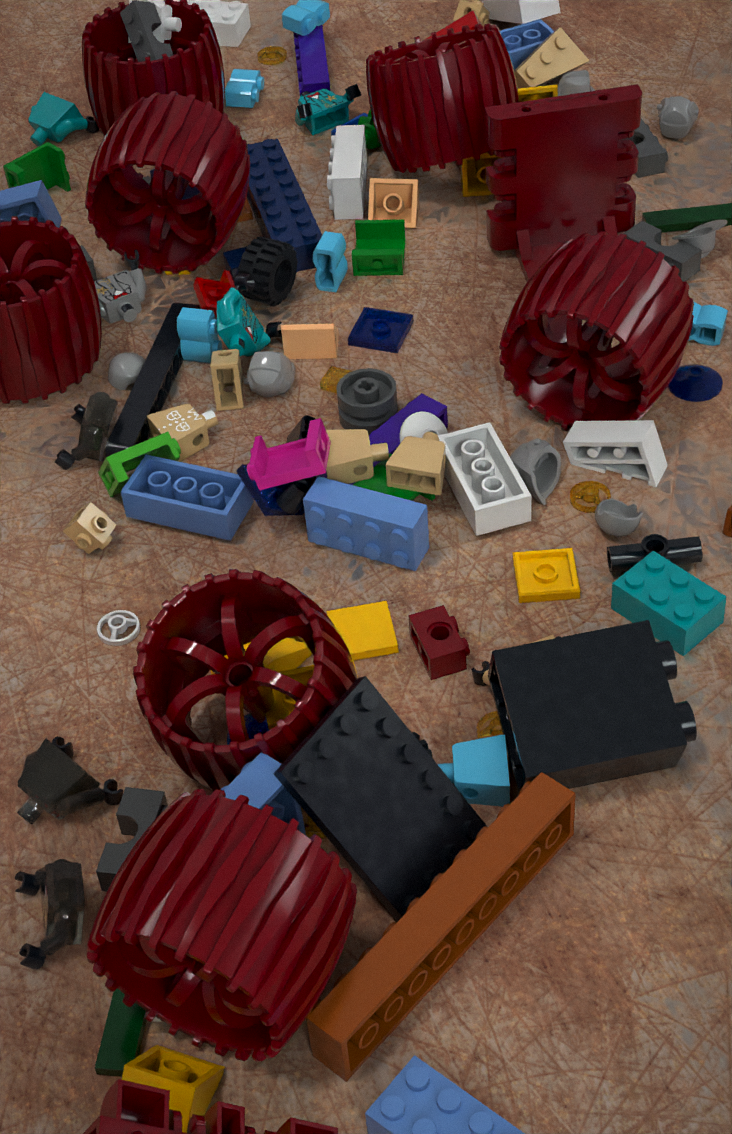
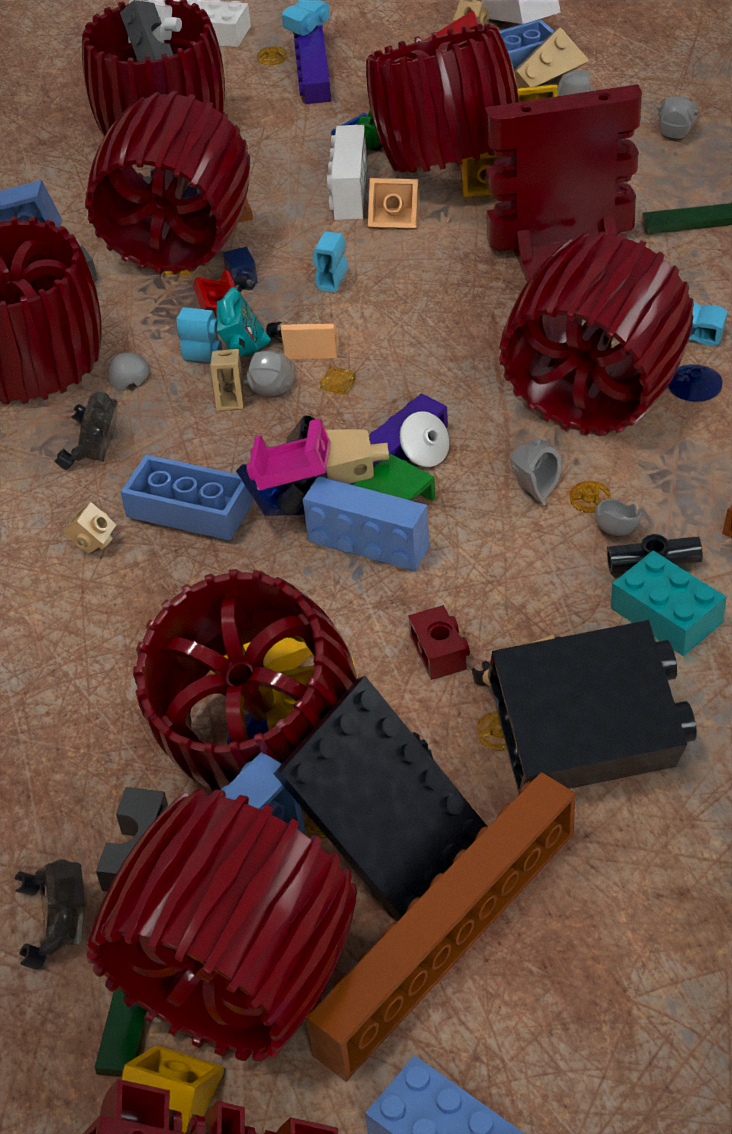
(41, 163): green panel -> none
(56, 119): teal torso -> none
(60, 784): clear smoke torso -> none
(116, 465): bright green panel -> none
(118, 617): white piece -> none
(122, 292): light grey torso -> none
(151, 385): black beam -> none
(185, 426): tan torso -> none
(244, 88): medium azure brick -> none
(272, 268): black tyre -> none
(280, 203): dark blue brick -> none
(324, 109): teal torso -> none
(366, 399): dark grey wheel -> none
(366, 629): yellow tile -> none
(379, 247): green panel -> none
(380, 330): clear blue tile -> none
(418, 464): tan torso -> none
(480, 770): medium azure torso -> none
(485, 480): white brick -> none
(546, 575): yellow tile -> none
(619, 447): white wedge -> none
(651, 154): dark grey arch -> none
(683, 255): dark grey arch -> none
(703, 236): light grey piece -> none

